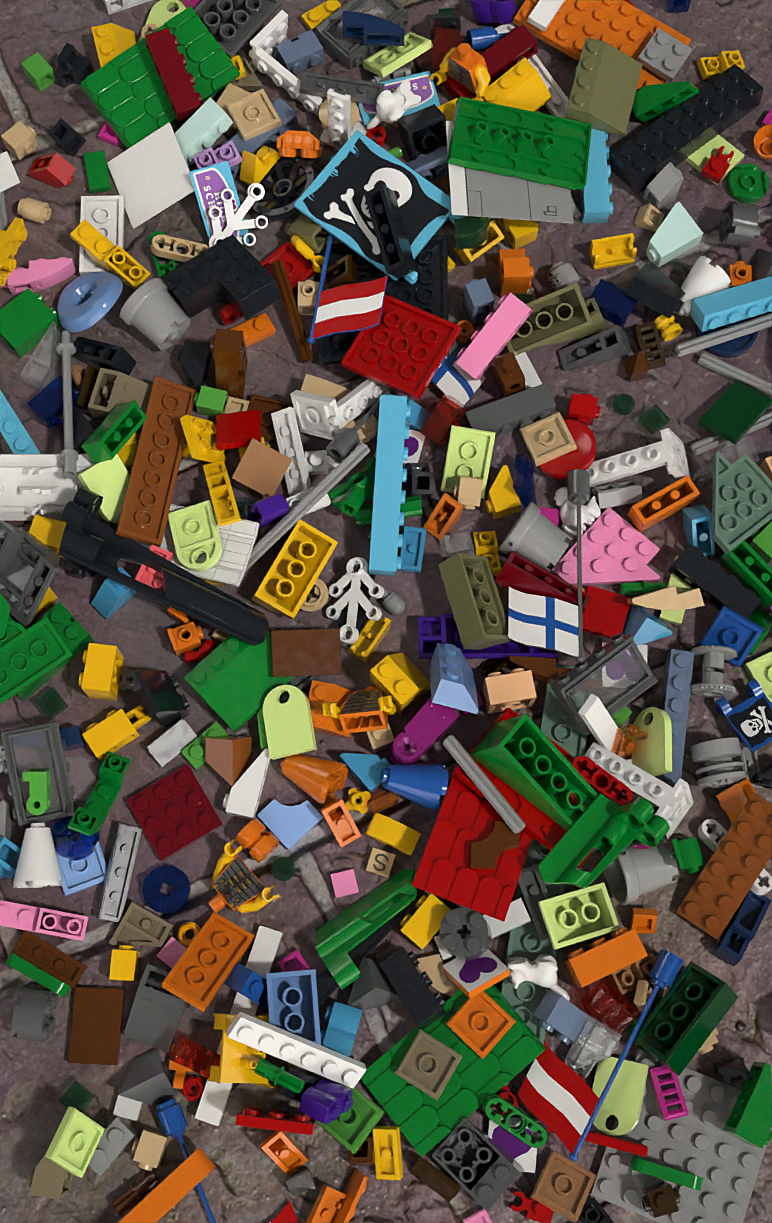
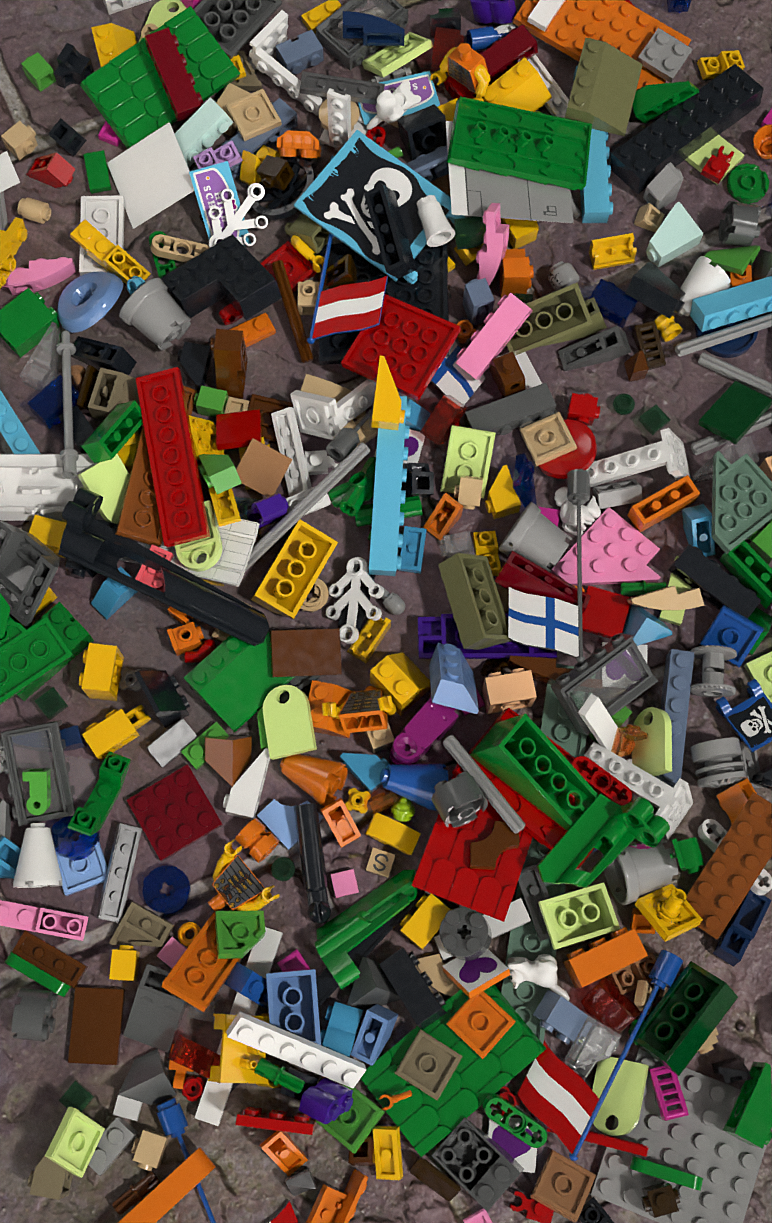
(134, 283): none -> medium azure plate
(172, 457): none -> red plate
(219, 472): none -> bright green slope
(238, 932): none -> bright green plate
(275, 172): none -> dark brown brick
(312, 861): none -> black piece
(374, 1034): none -> medium blue slope
(387, 402): none -> yellow slope
(395, 1098): none -> orange hand
(403, 810): none -> lime plate
(434, 222): none -> white plant
(459, 800): none -> dark grey brick
(495, 244): none -> bright pink slope
(673, 909): none -> yellow plate
(733, 259): none -> bright green slope

